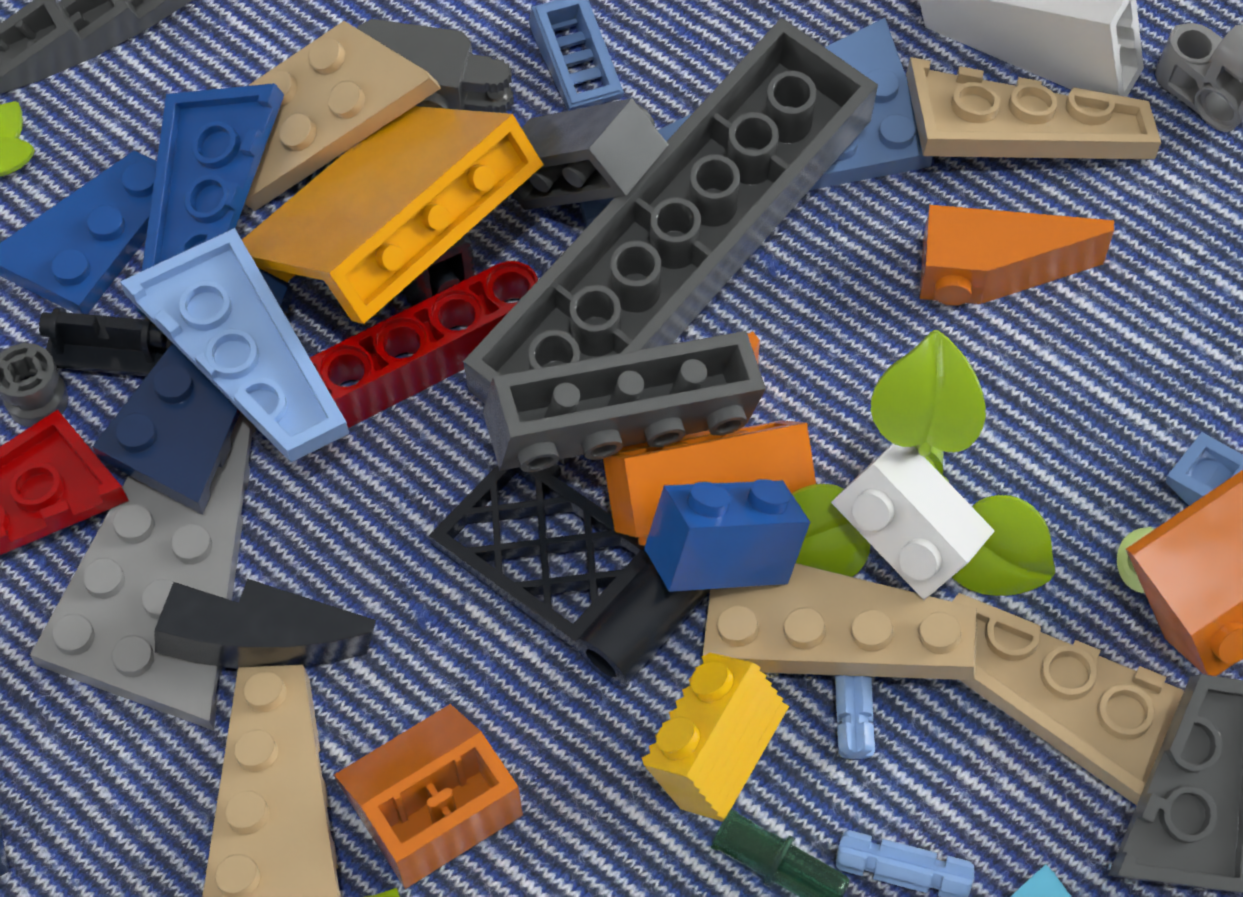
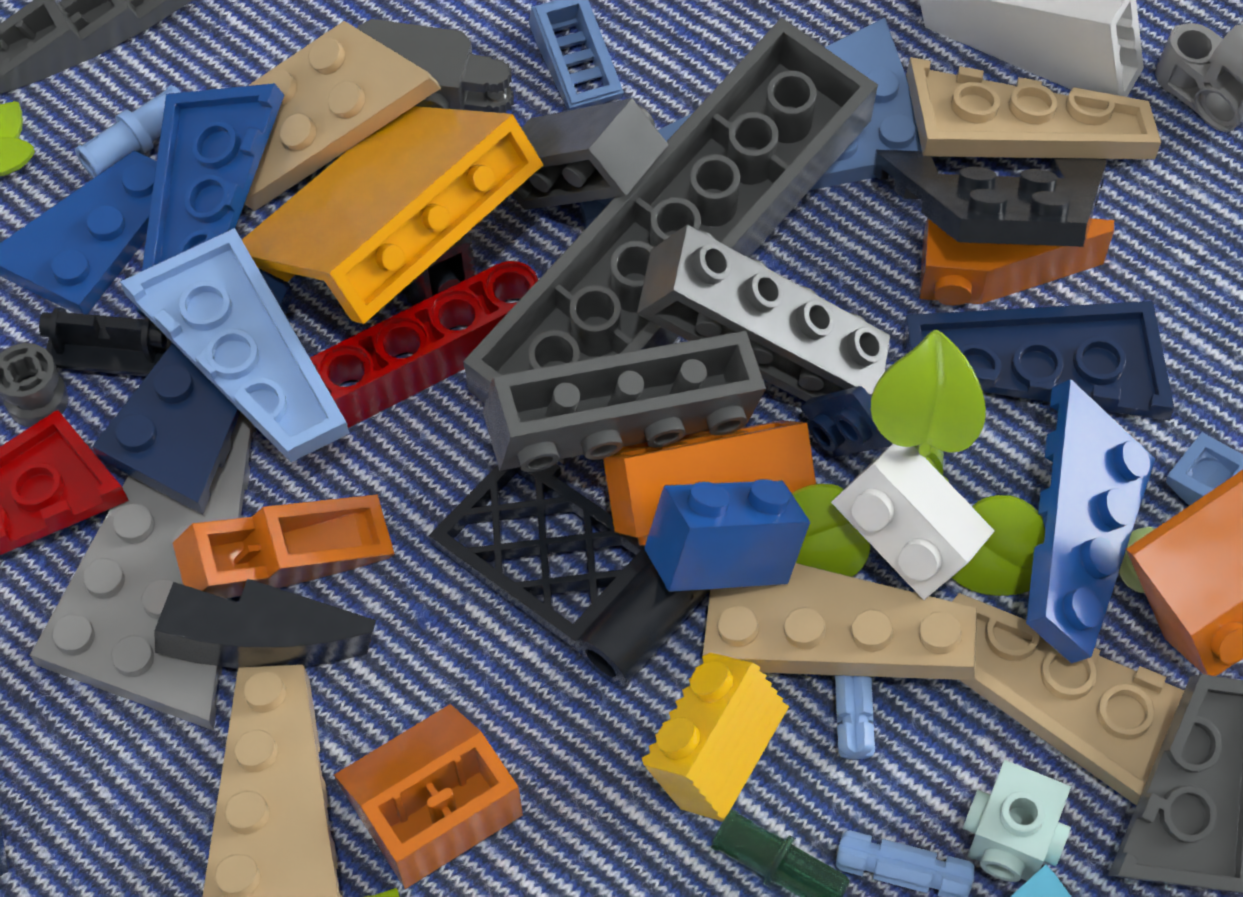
(130, 132): none -> light blue pin
(283, 545): none -> orange slope
(796, 336): none -> dark grey brick
(844, 422): none -> dark blue bracket
(994, 209): none -> black wing
(1018, 823): none -> light aqua brick
(1025, 352): none -> dark blue wing
(1087, 521): none -> blue wing

